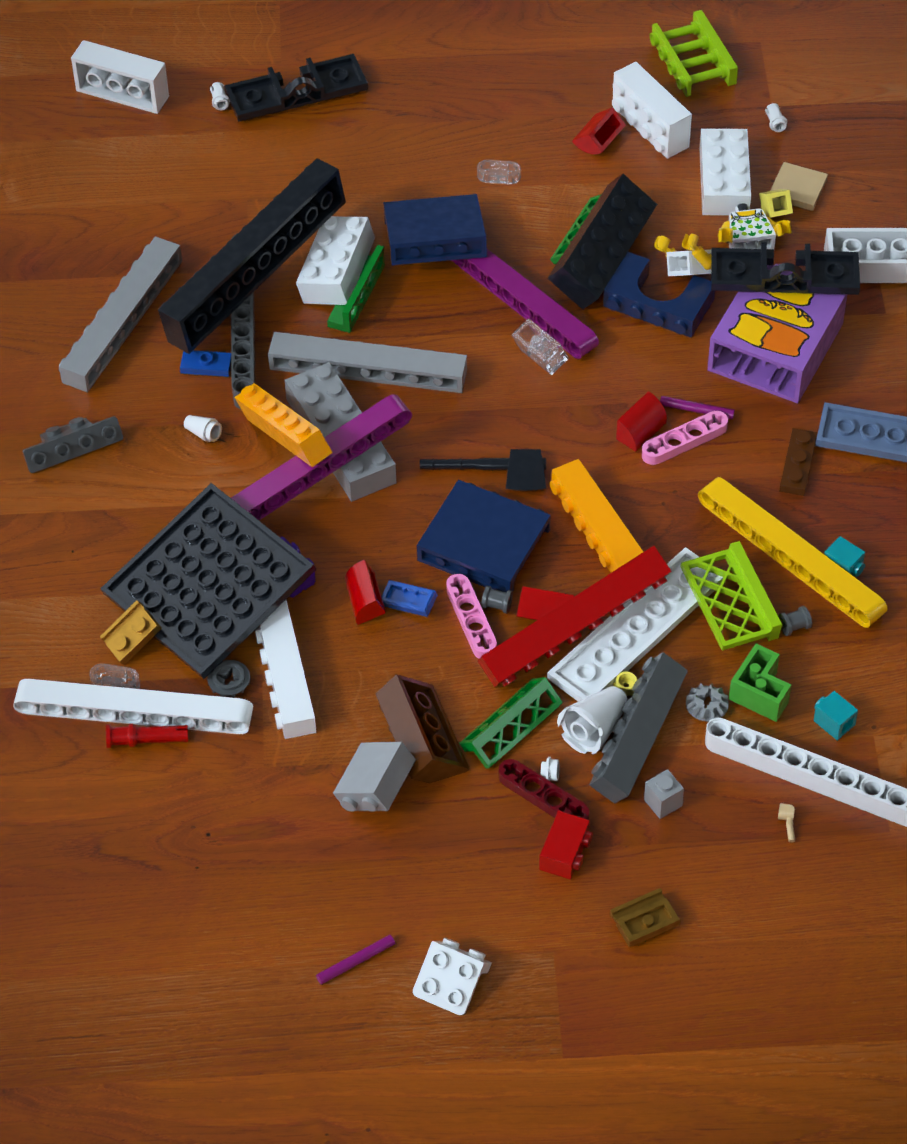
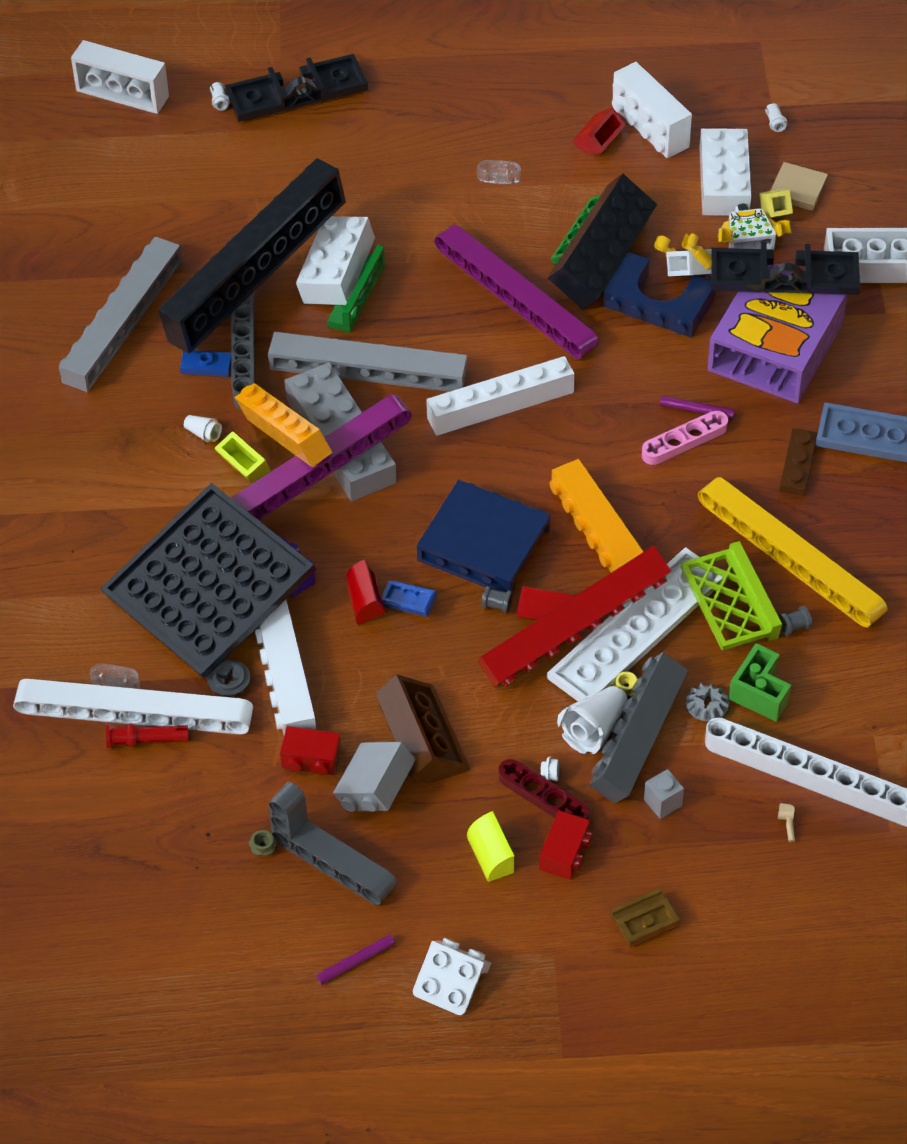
(71, 441): dark grey bracket -> none
(130, 632): pearl gold plate -> none
(243, 457): none -> neon yellow brick
(260, 837): none -> olive plate
(310, 750): none -> red brick
(323, 850): none -> dark grey beam
(435, 229): dark blue panel -> none
(471, 616): bright pink beam -> none
(491, 847): none -> neon yellow brick
(500, 395): none -> white brick
(505, 714): green fence -> none
(523, 466): black piece -> none
(540, 346): clear brick -> none
(641, 422): red brick -> none
(707, 40): lime fence -> none
(835, 715): teal brick -> none
(846, 556): teal brick -> none

